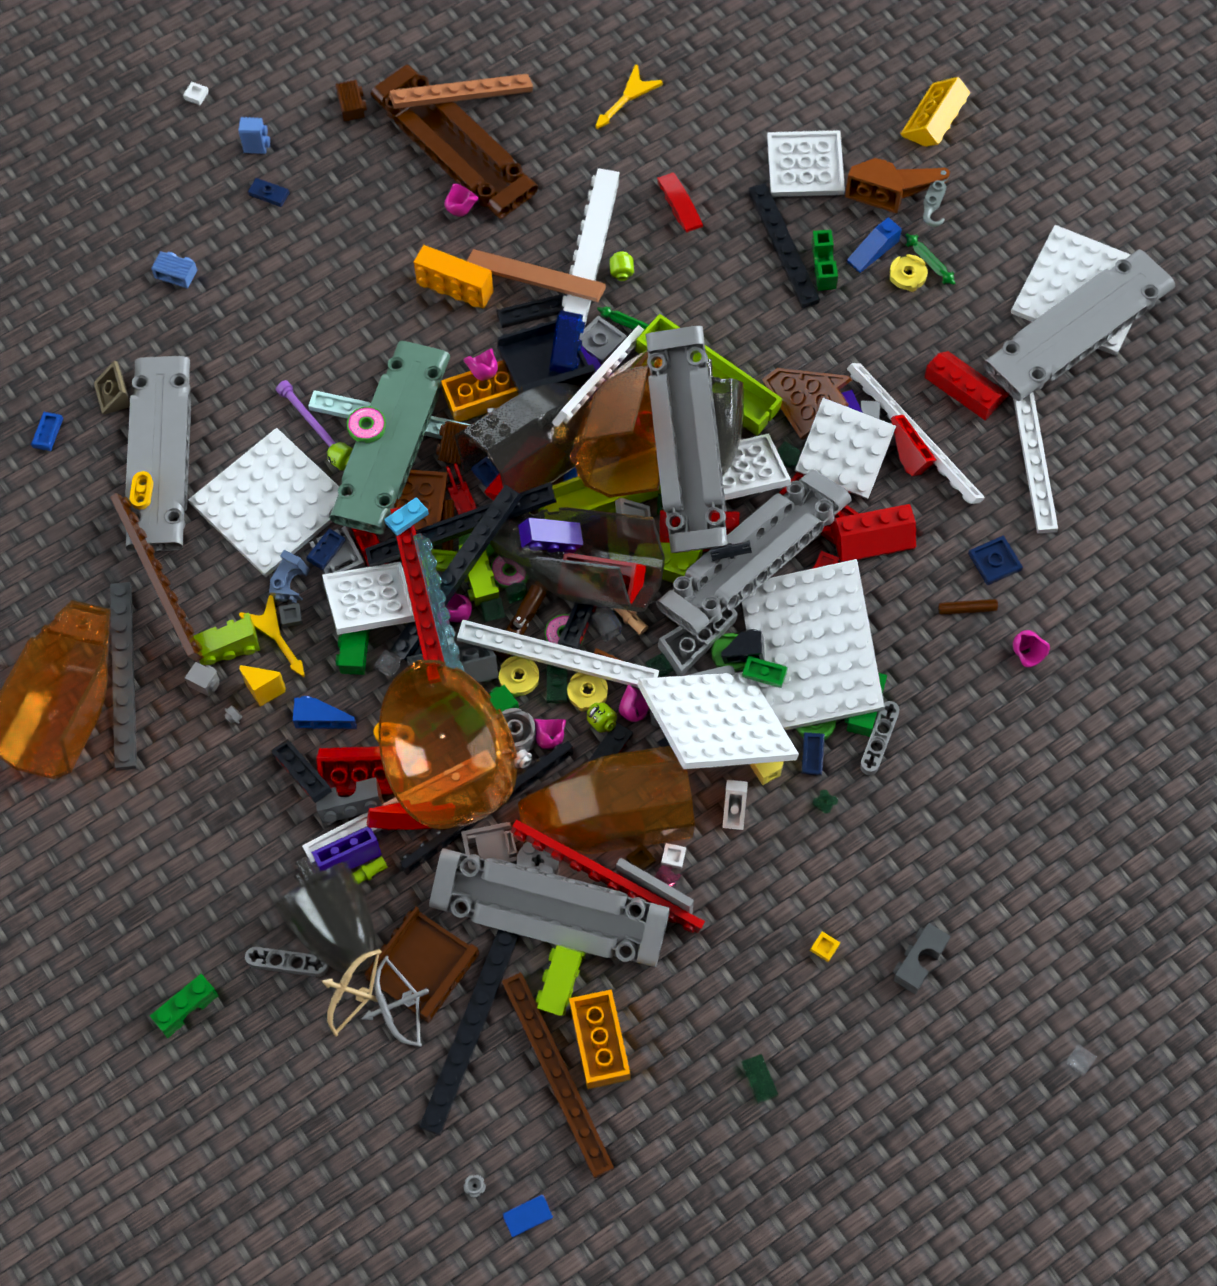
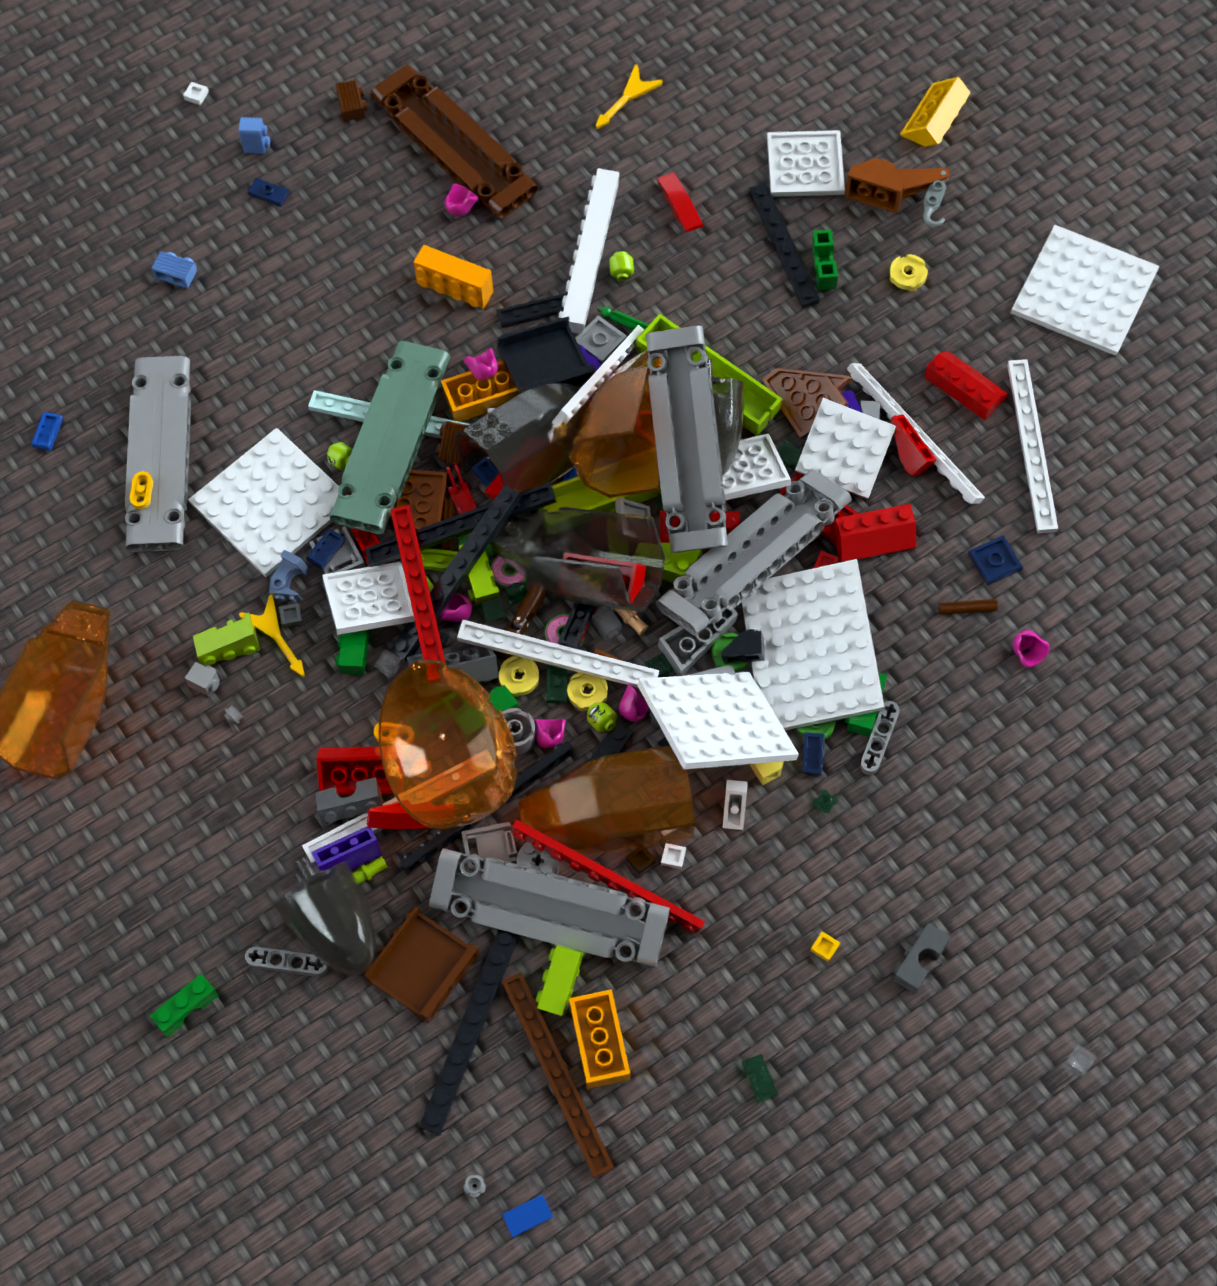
(112, 390): dark tan slope -> none
(123, 676): dark grey plate -> none
(159, 581): reddish brown plate -> none
(263, 683): yellow slope -> none
(286, 390): medium lavender piece -> none
(301, 771): black plate -> none
(316, 714): blue slope -> none
(342, 986): tan piece -> none
(363, 415): tile -> none
(406, 516): medium azure plate -> none
(407, 999): light grey piece -> none
(436, 598): clear light blue plate -> none
(460, 91): nougat plate -> none
(523, 759): white plate -> none
(538, 275): nougat tile -> none
(550, 535): dark purple brick -> none
(566, 342): clear blue brick -> none
(654, 885): light grey tile -> none
(667, 876): clear pink tile -> none
(730, 550): black pin -> none
(765, 672): green plate -> none
(875, 245): blue slope -> none
(933, 262): green wheel -> none
(1079, 324): light grey panel -> none

